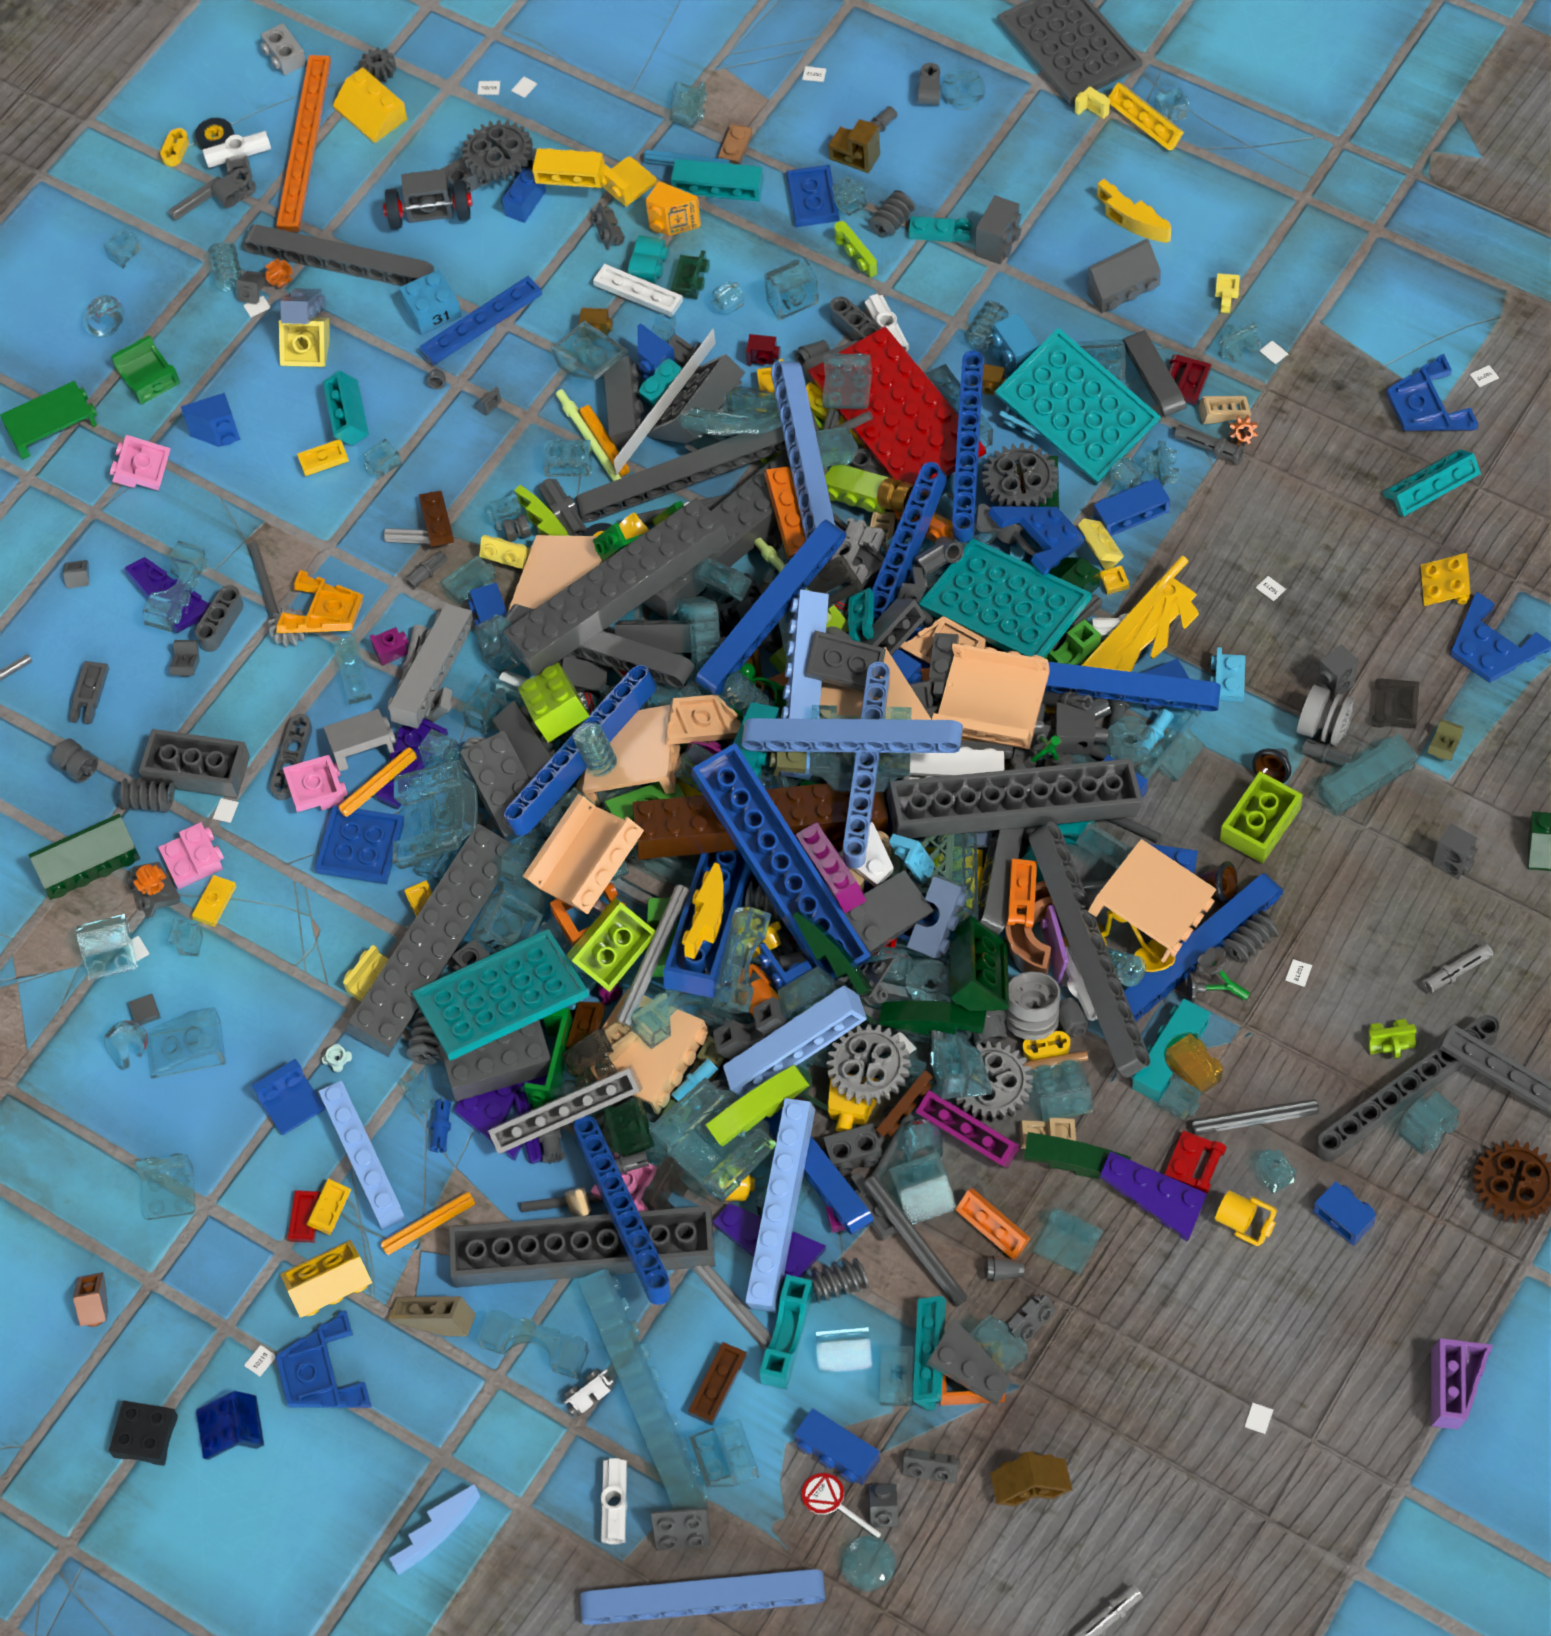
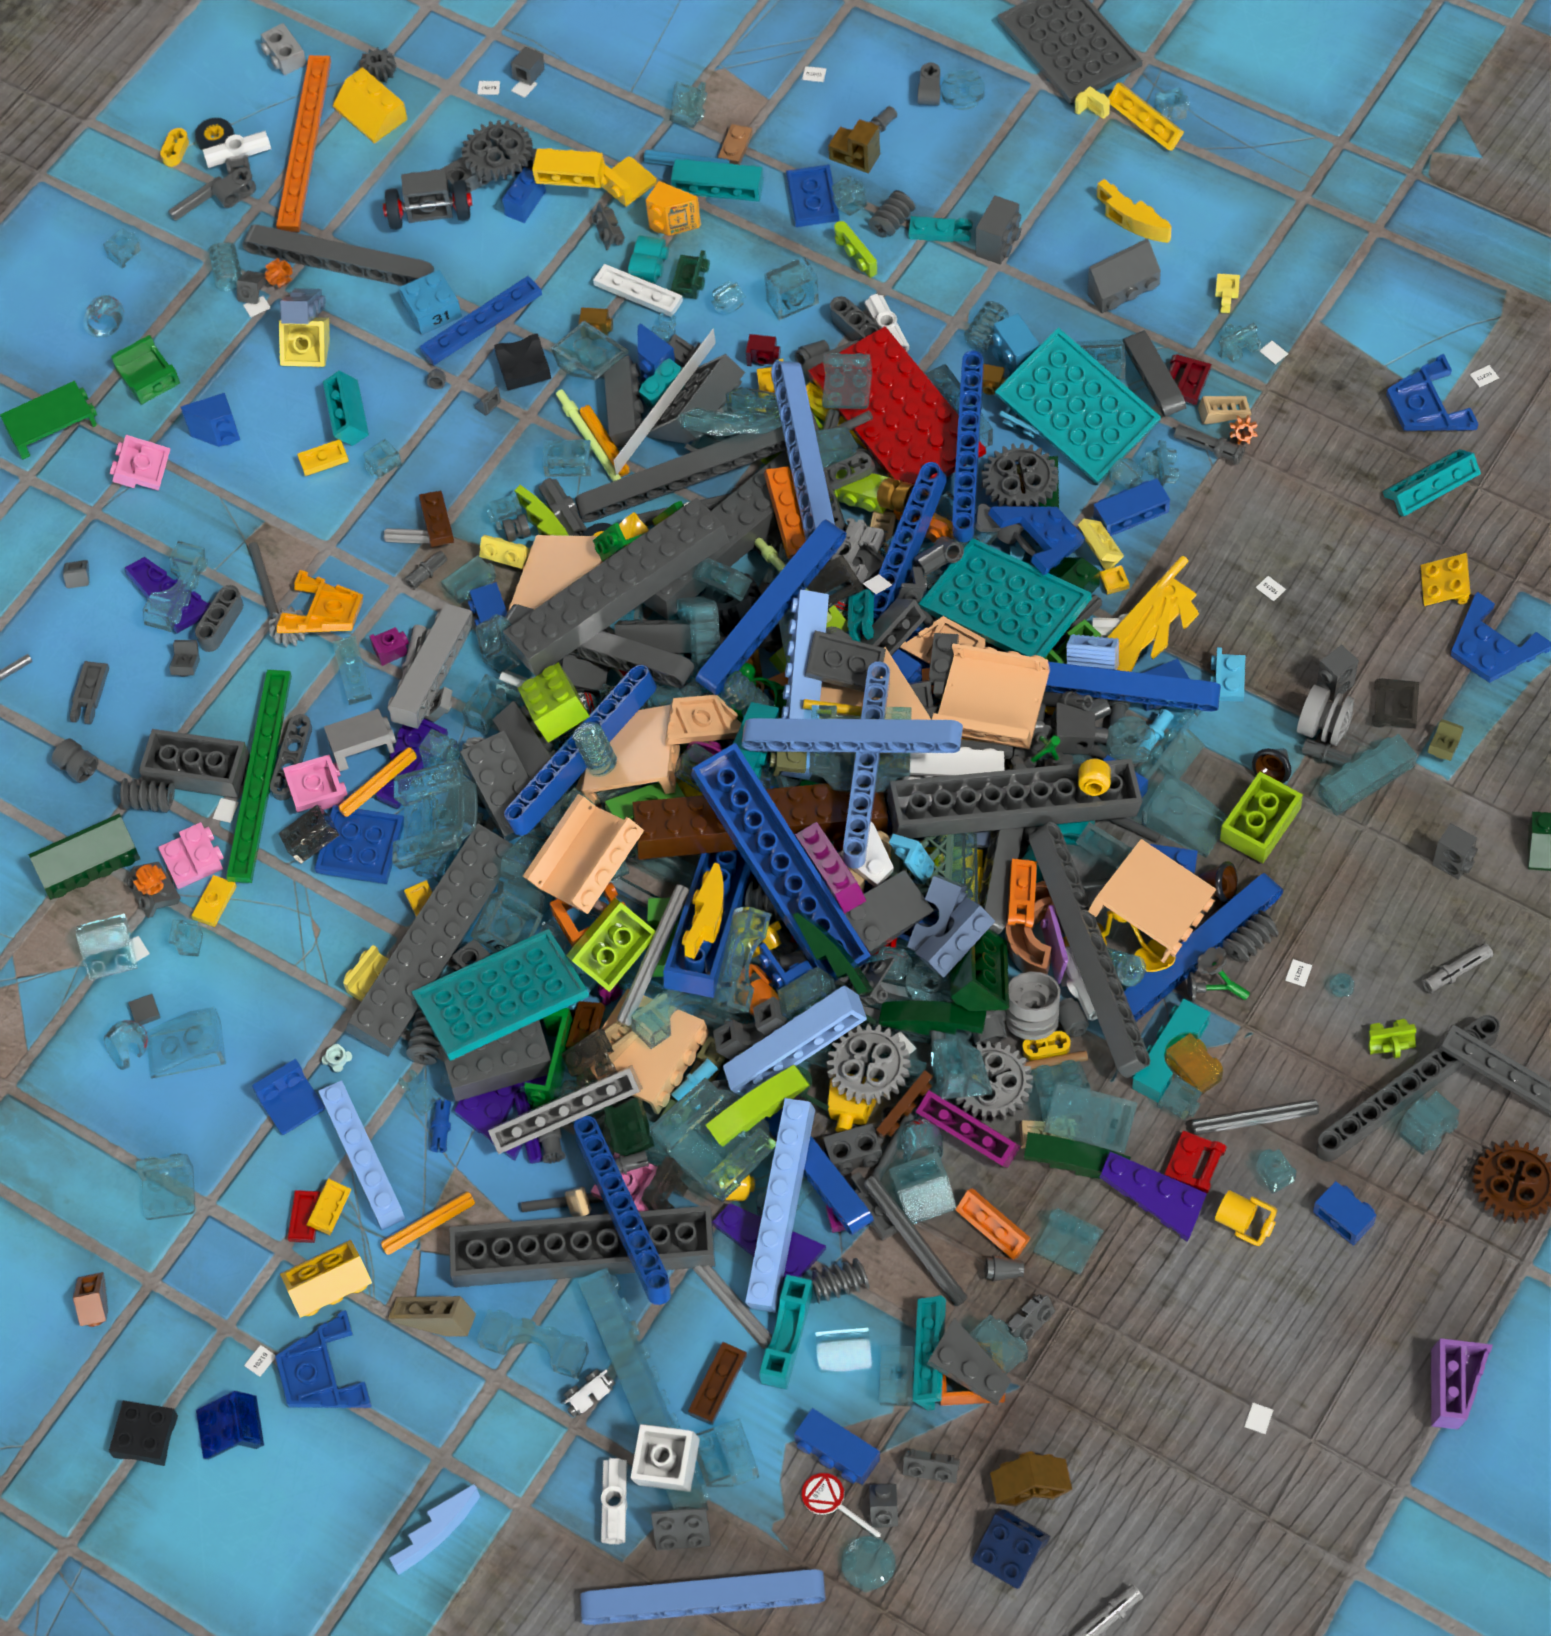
(259, 776): none -> green plate
(309, 834): none -> clear smoke brick
(522, 362): none -> black brick
(527, 65): none -> dark grey brick
(665, 1458): none -> white brick
(834, 483): none -> dark grey beam
(841, 708): none -> yellow bar
(877, 584): none -> white sticker
(945, 951): none -> sand blue arch
(1010, 1548): none -> dark blue bracket
(1090, 1117): none -> clear light blue slope
(1093, 651): none -> light blue brick
(1094, 777): none -> yellow head
(1183, 816): none -> clear light blue slope
(1345, 980): none -> clear light blue plate

